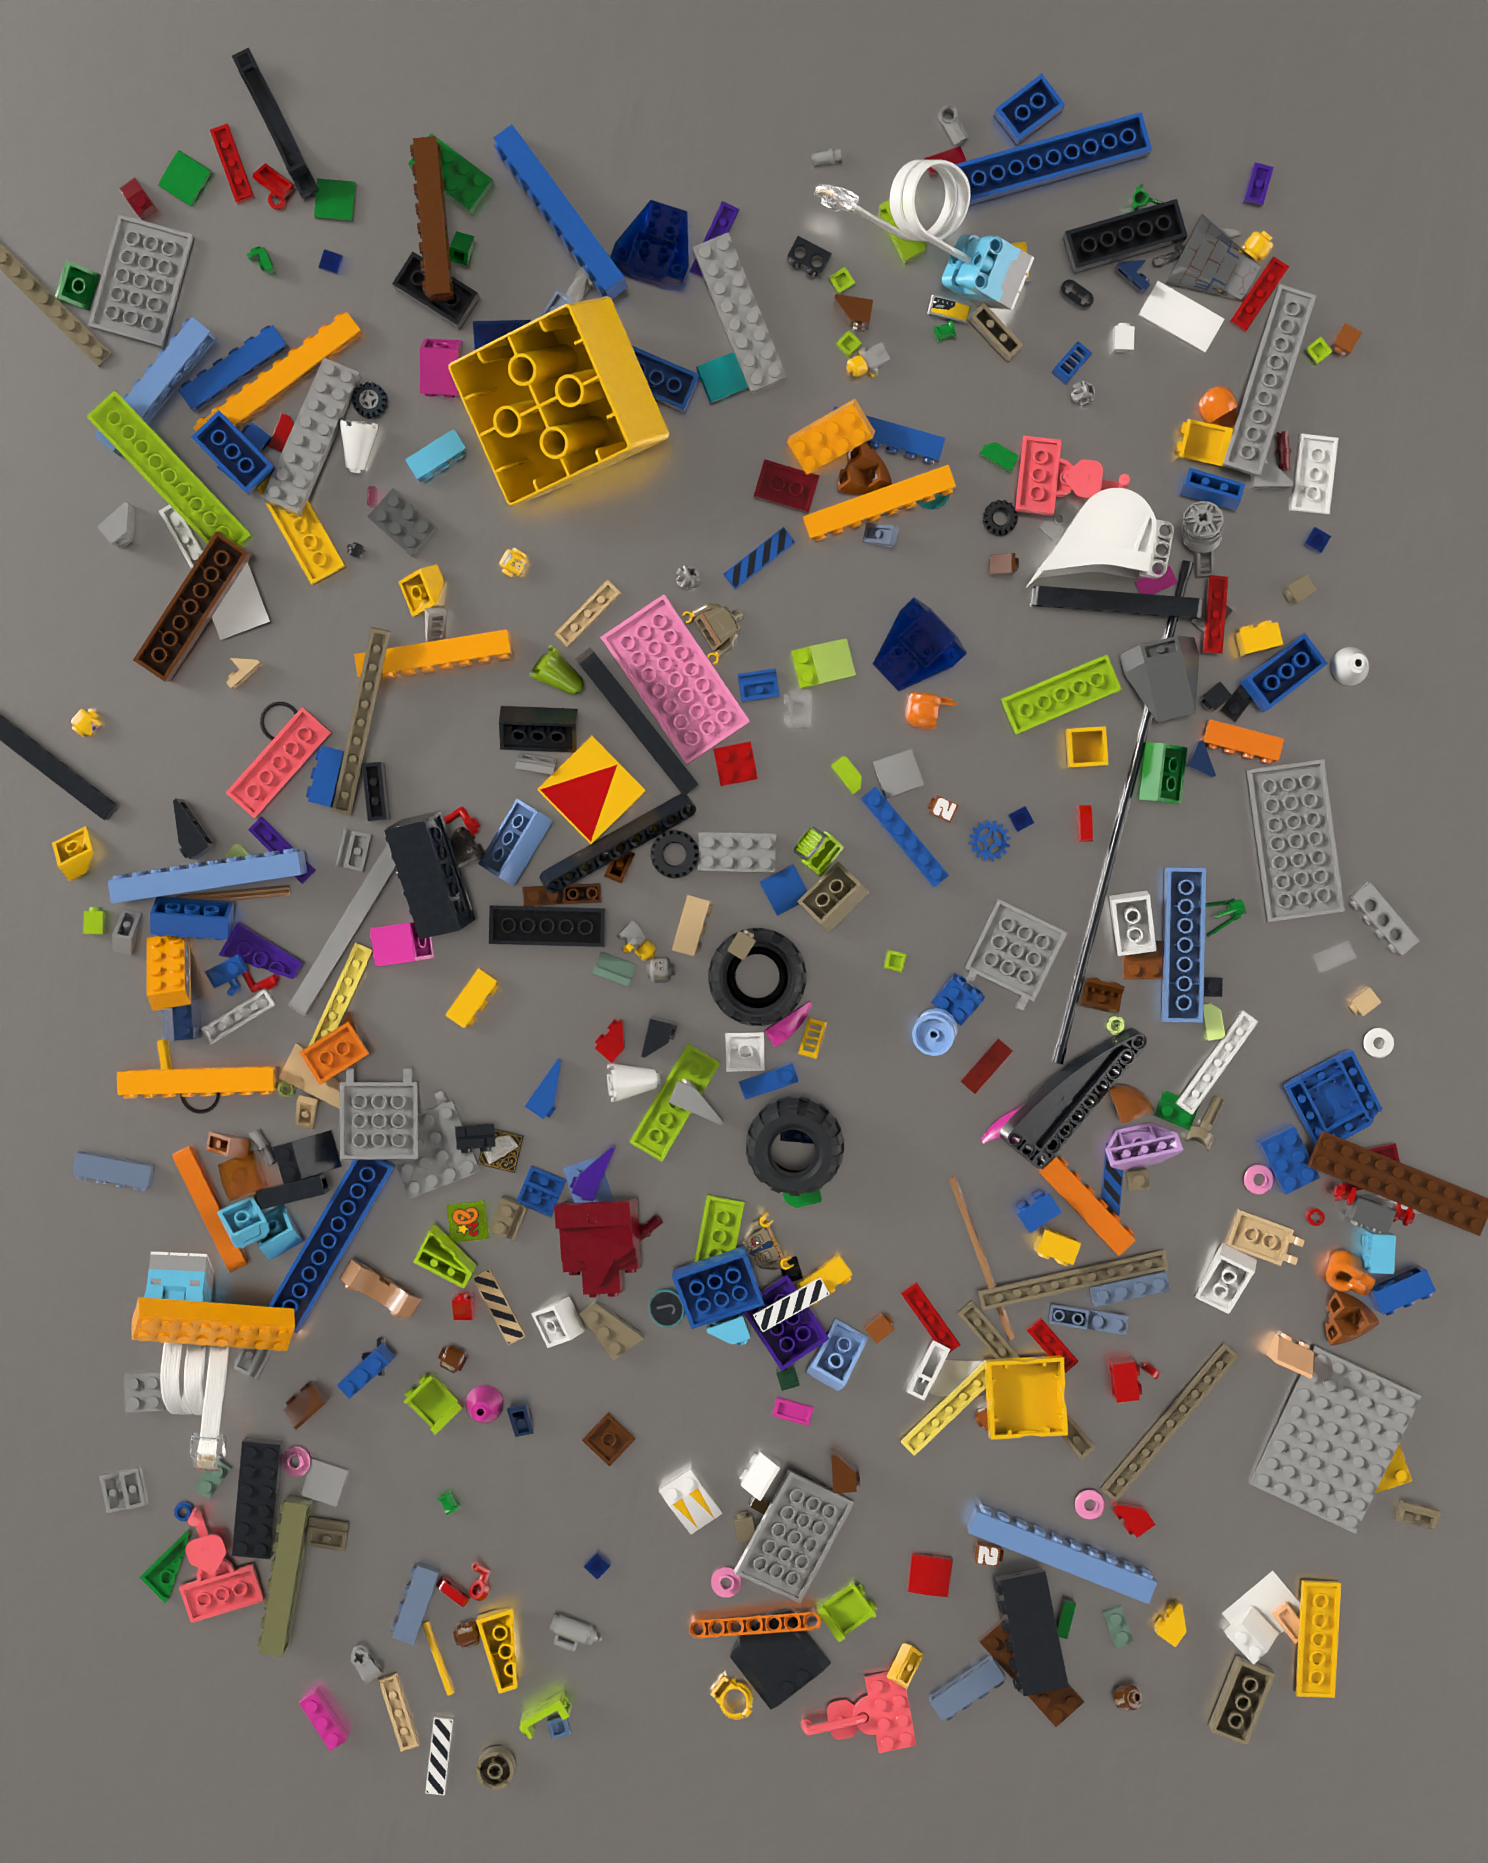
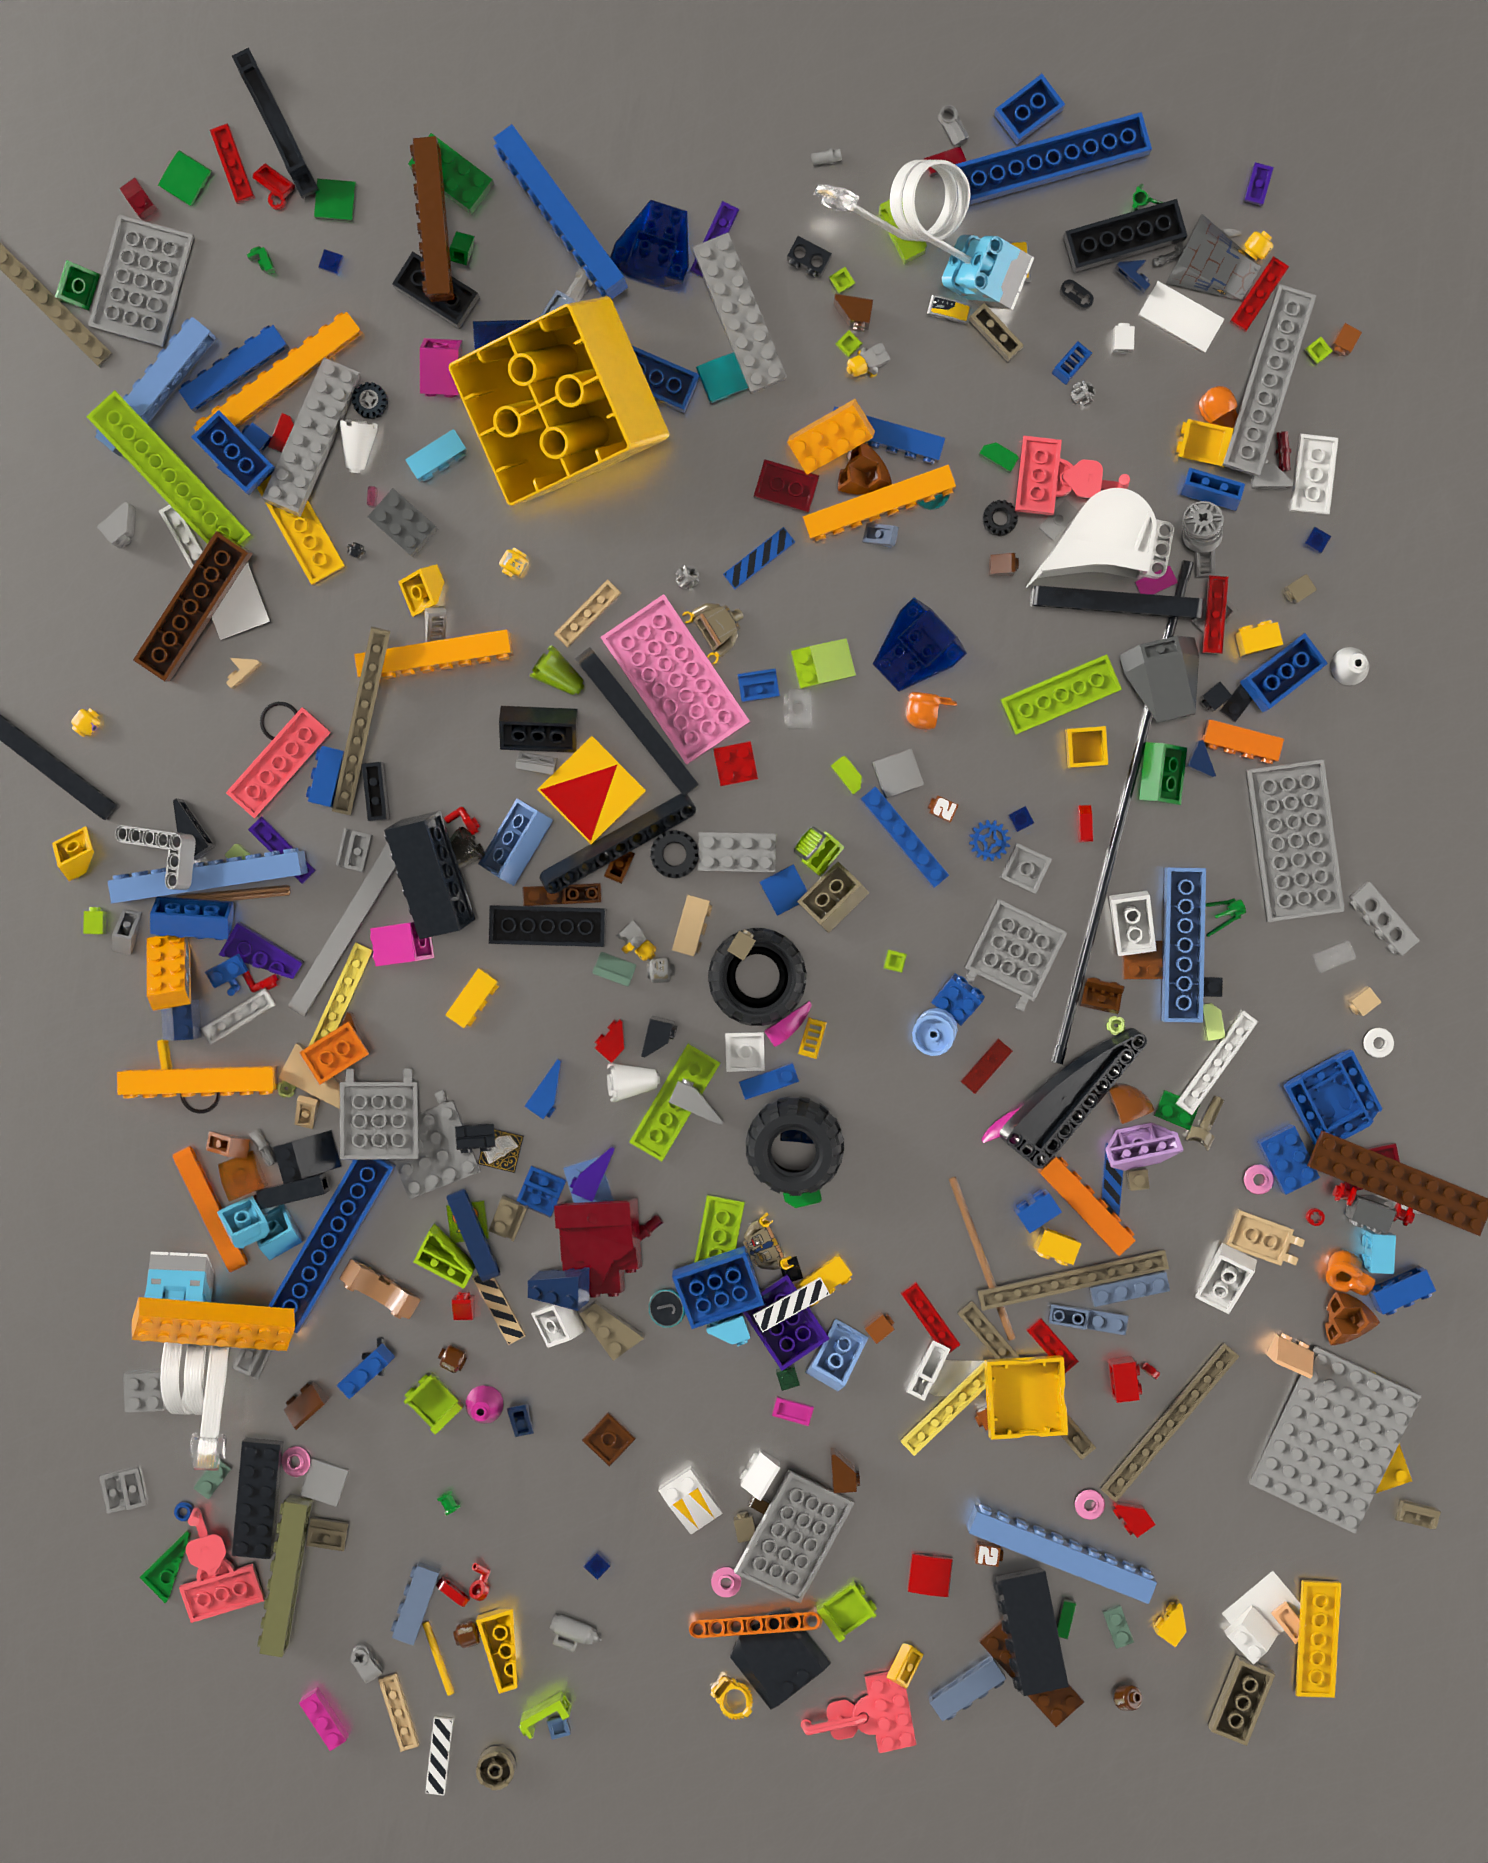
(113, 1170): sand blue brick -> none
(179, 846): none -> light grey beam
(473, 1235): none -> dark blue beam
(561, 1288): none -> dark blue wedge
(944, 331): green bush -> none
(1026, 868): none -> light grey tile

